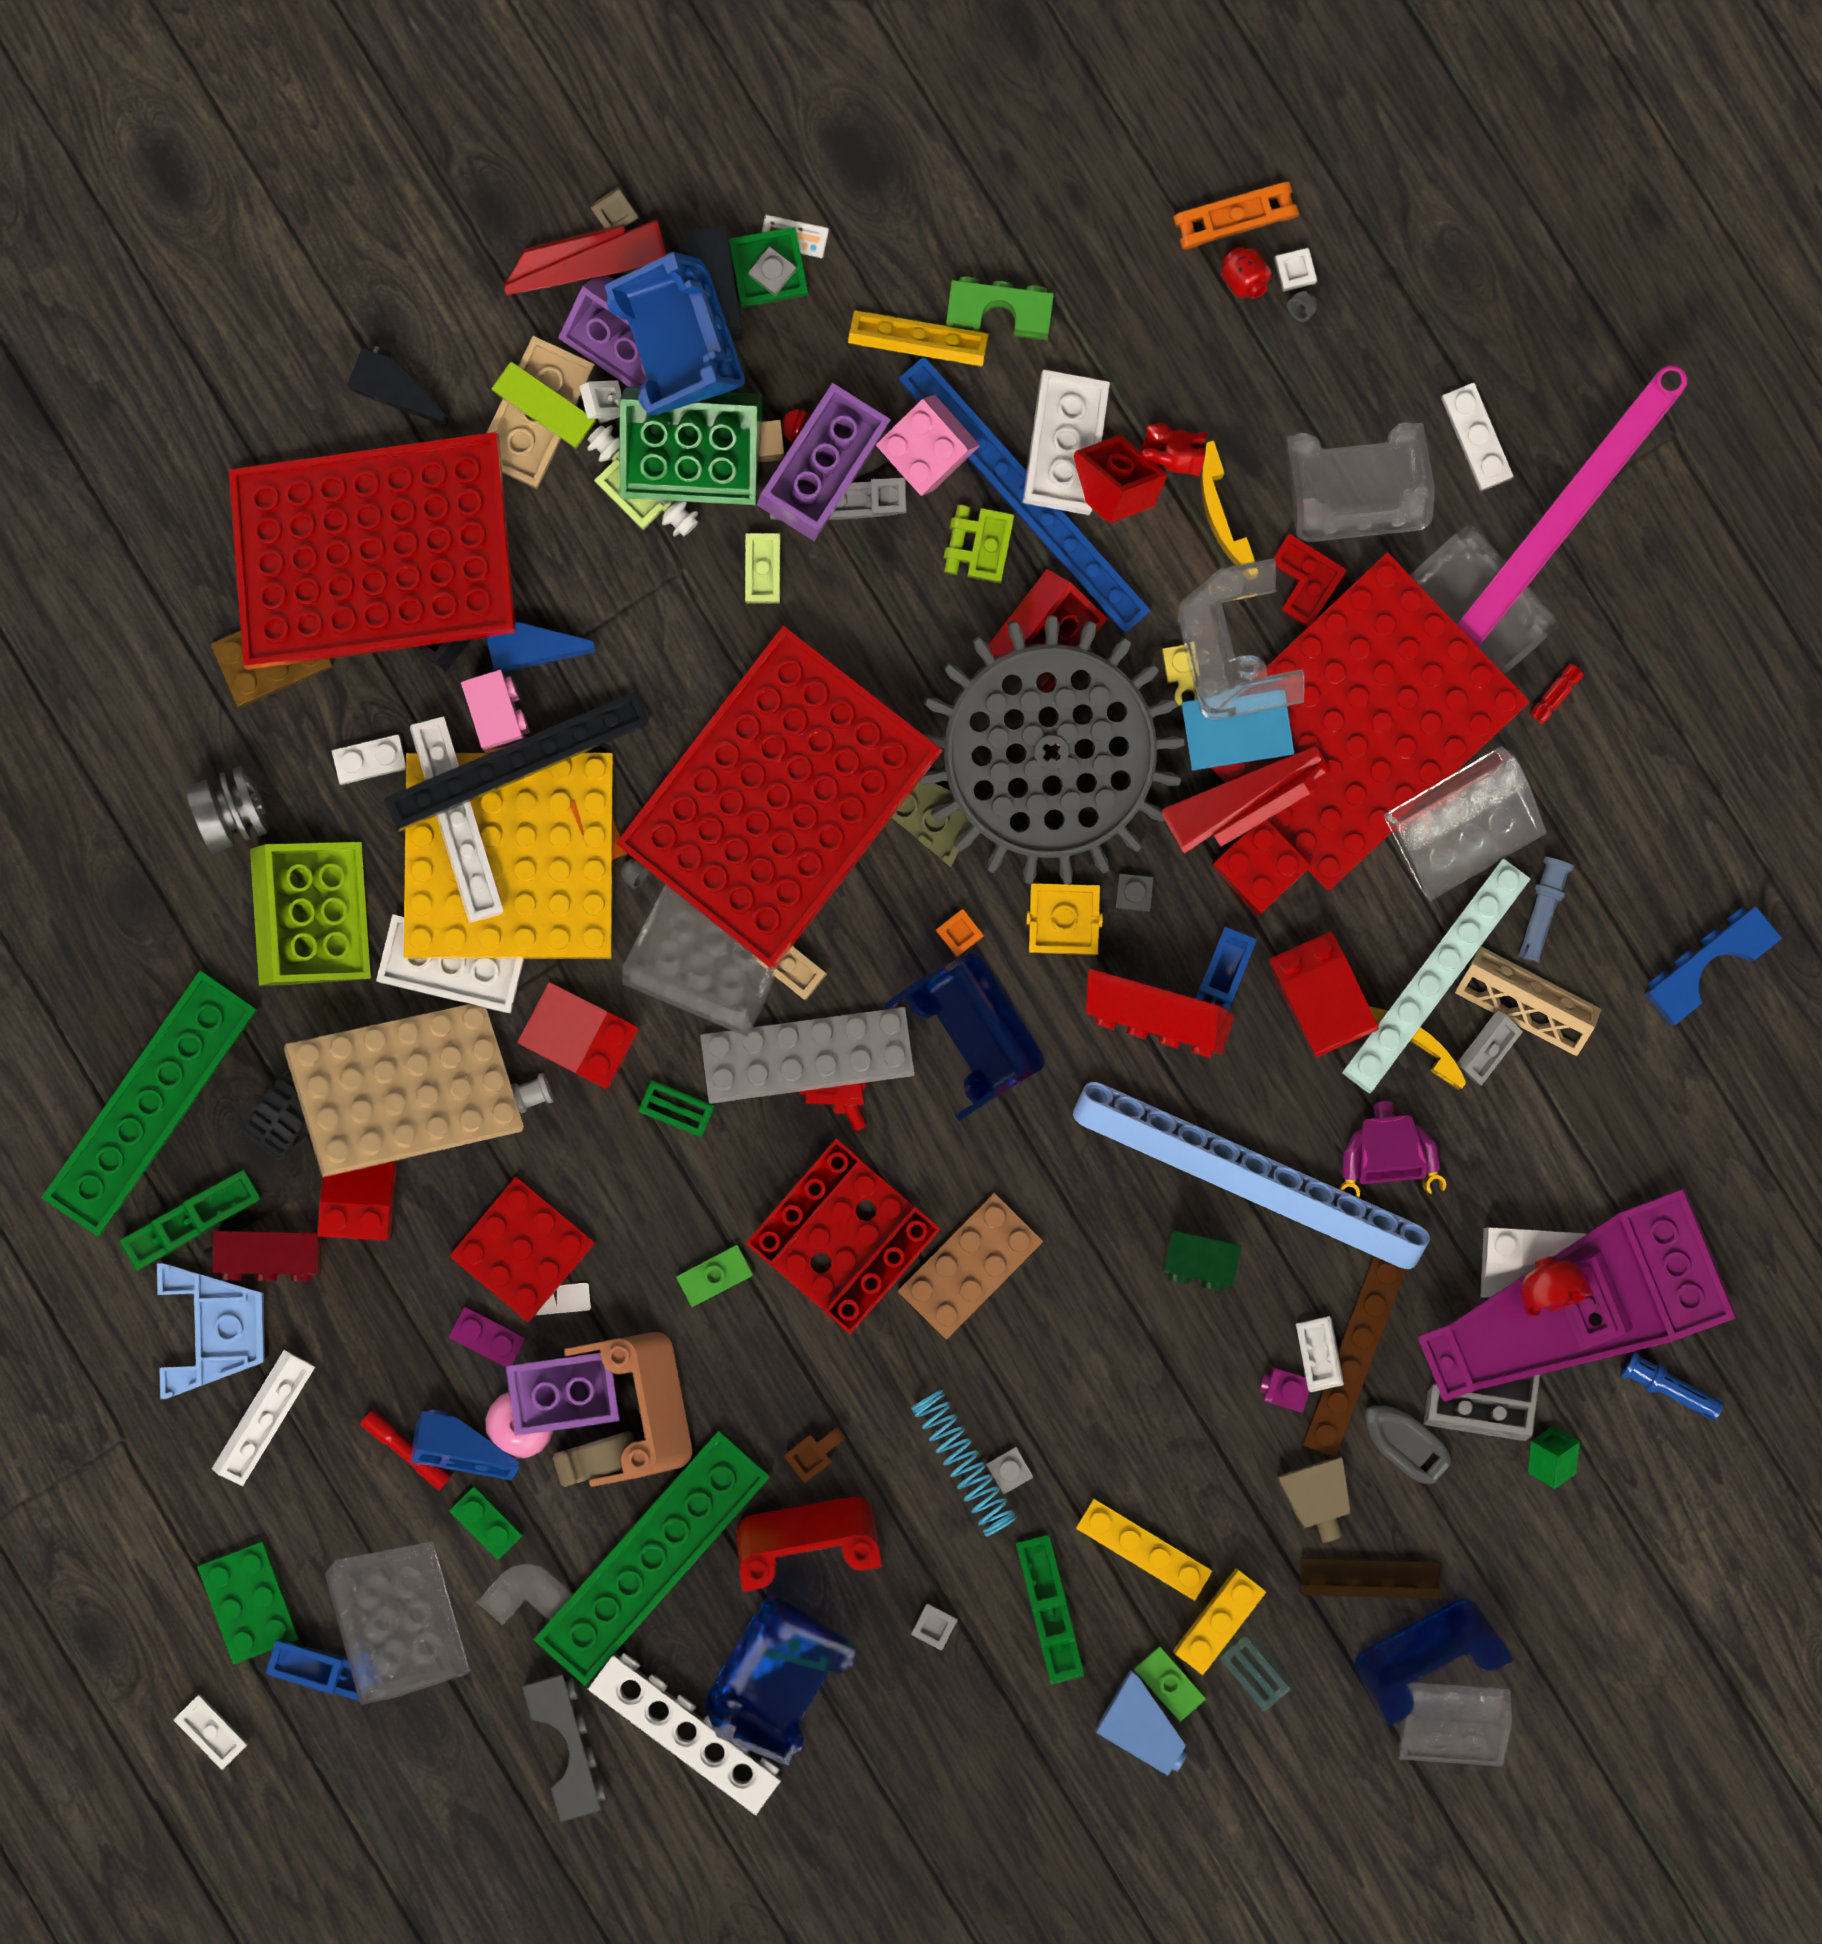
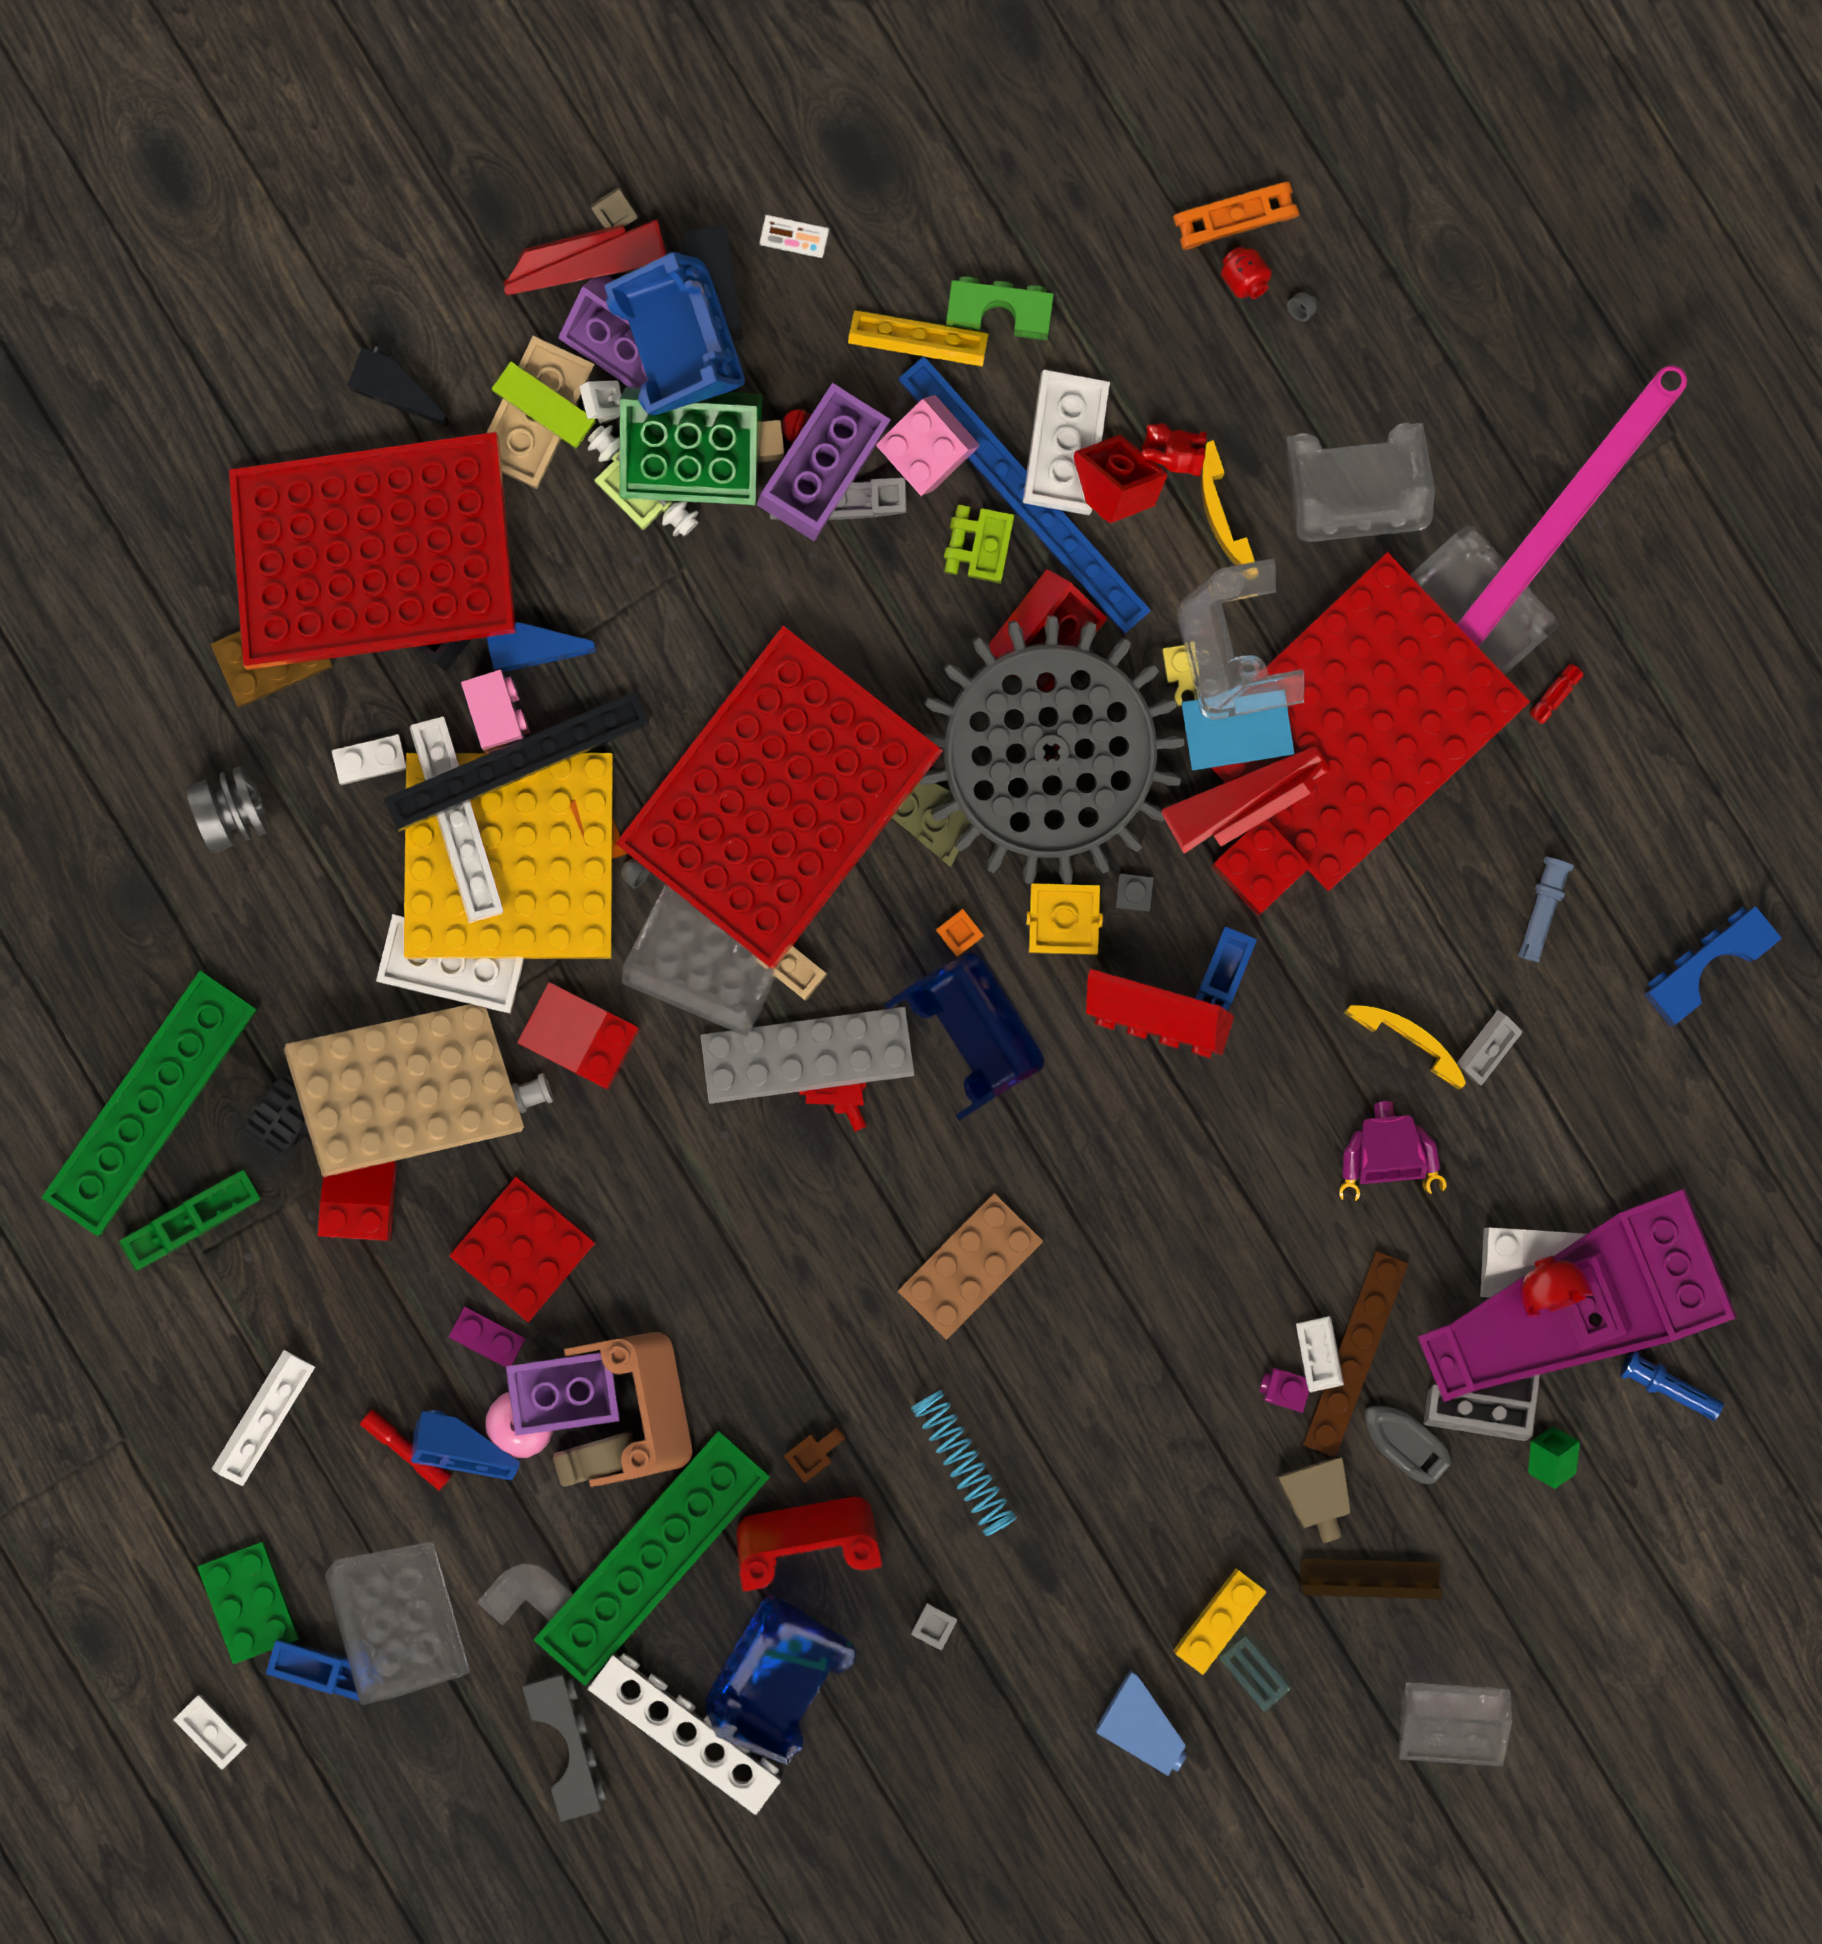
(226, 1329): light blue wing -> none
(267, 1255): dark red brick -> none
(310, 913): lime slope -> none
(486, 1523): green plate -> none
(569, 1299): white sticker -> none
(648, 1097): green tile -> none
(714, 1276): bright green plate -> none
(749, 249): green plate -> none
(762, 568): yellowish green plate -> none
(772, 271): light grey plate -> none
(823, 1219): red slope -> none
(1009, 1470): light grey plate -> none
(1050, 1609): green slope -> none
(1144, 1549): yellow plate -> none
(1169, 1684): bright green plate -> none
(1200, 1259): dark green brick -> none
(1251, 1175): light blue beam -> none
(1295, 269): white plate -> none
(1315, 576): red plate -> none
(1323, 994): red slope -> none
(1423, 1648): clear blue windscreen -> none
(1436, 976): light aqua plate -> none
(1466, 822): clear slope -> none
(1477, 437): white plate -> none
(1532, 995): tan fence -> none

